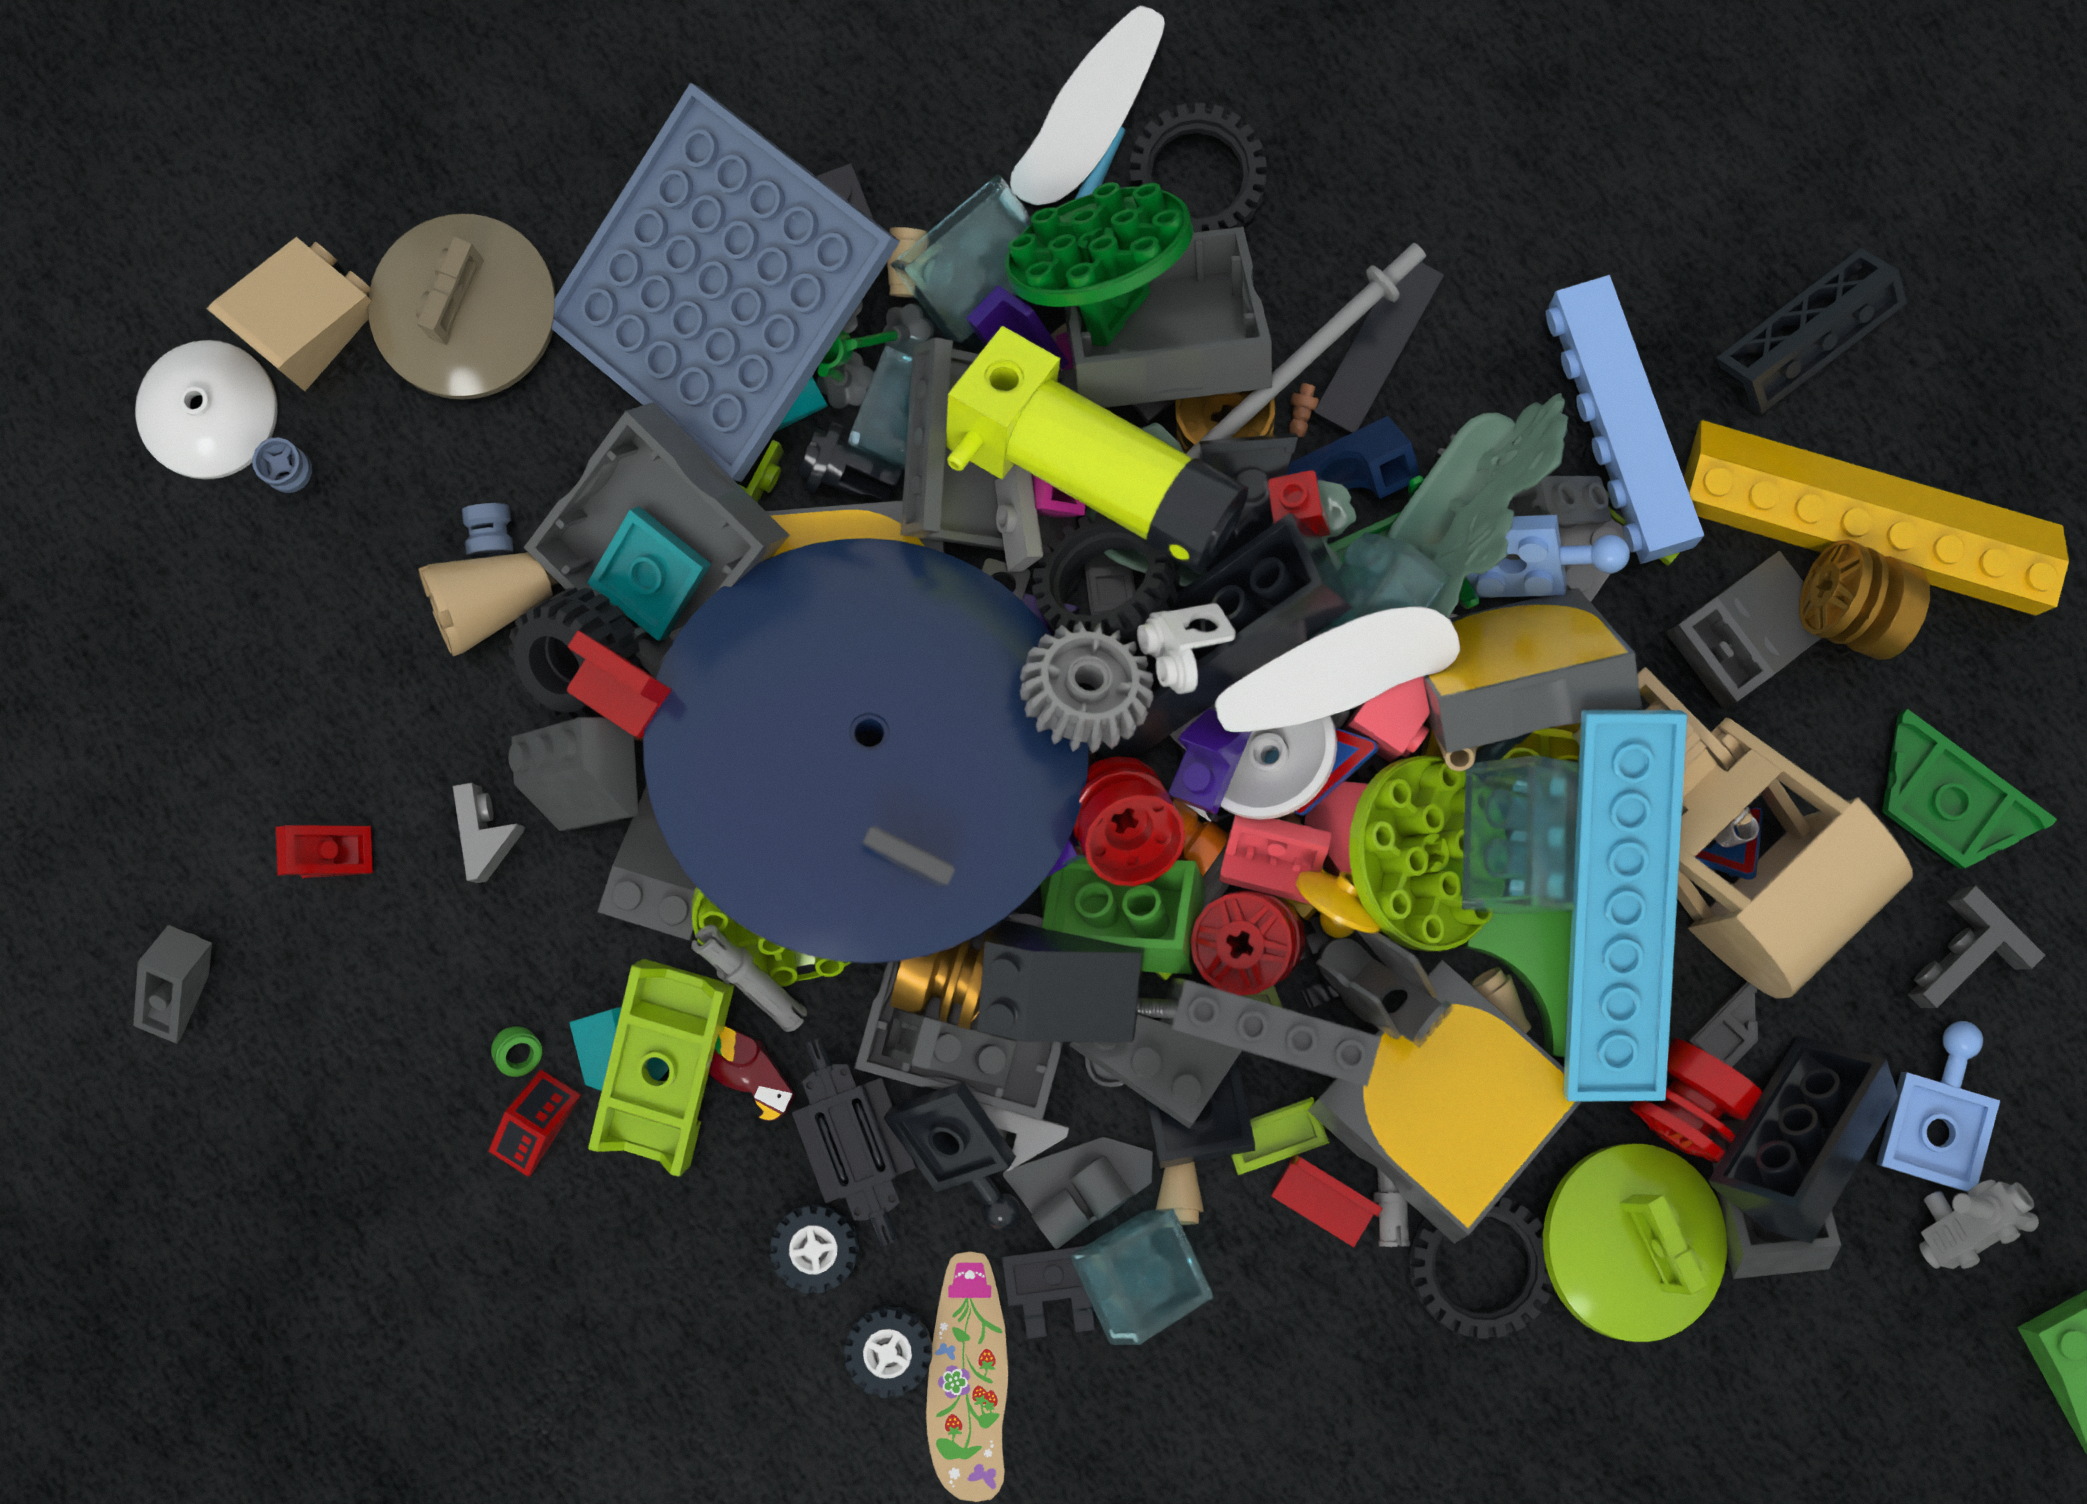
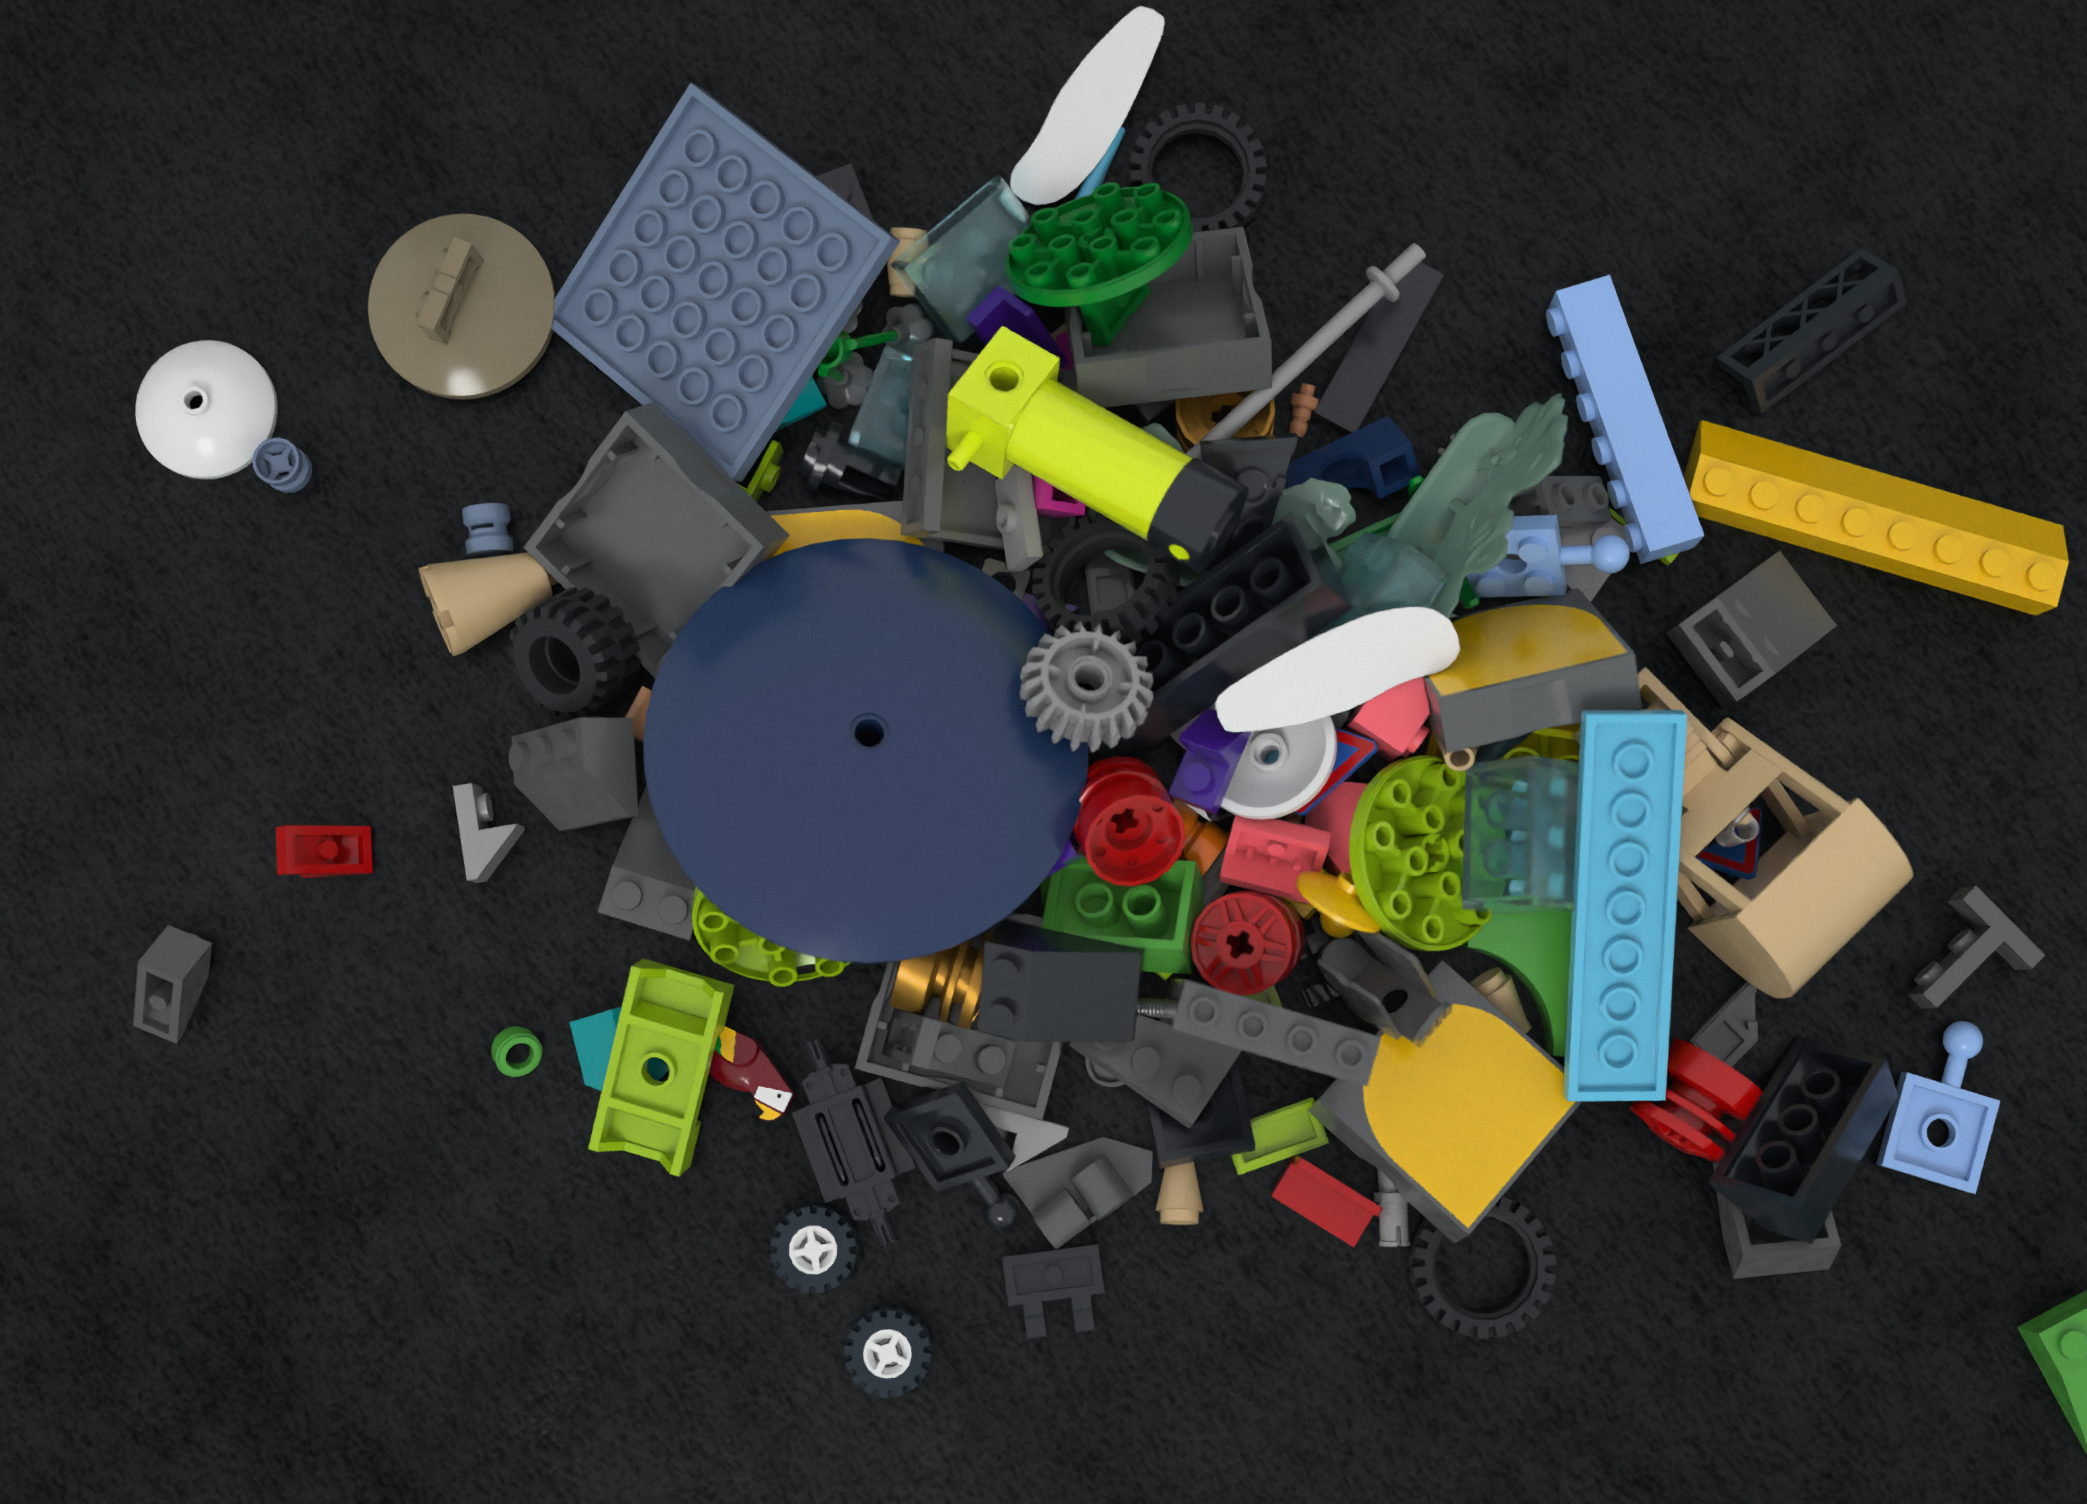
(296, 310): tan slope -> none
(533, 1122): slope -> none
(615, 686): red panel -> none
(649, 573): teal plate -> none
(738, 968): light grey pin -> none
(908, 856): dark grey tile -> none
(968, 1381): tan sticker -> none
(1141, 1276): clear light blue brick -> none
(1171, 643): white bracket -> none
(1300, 496): red bracket -> none
(1635, 1242): lime bracket -> none
(1864, 600): pearl gold wheel -> none
(1953, 798): green wing -> none
(1979, 1220): light grey piece -> none

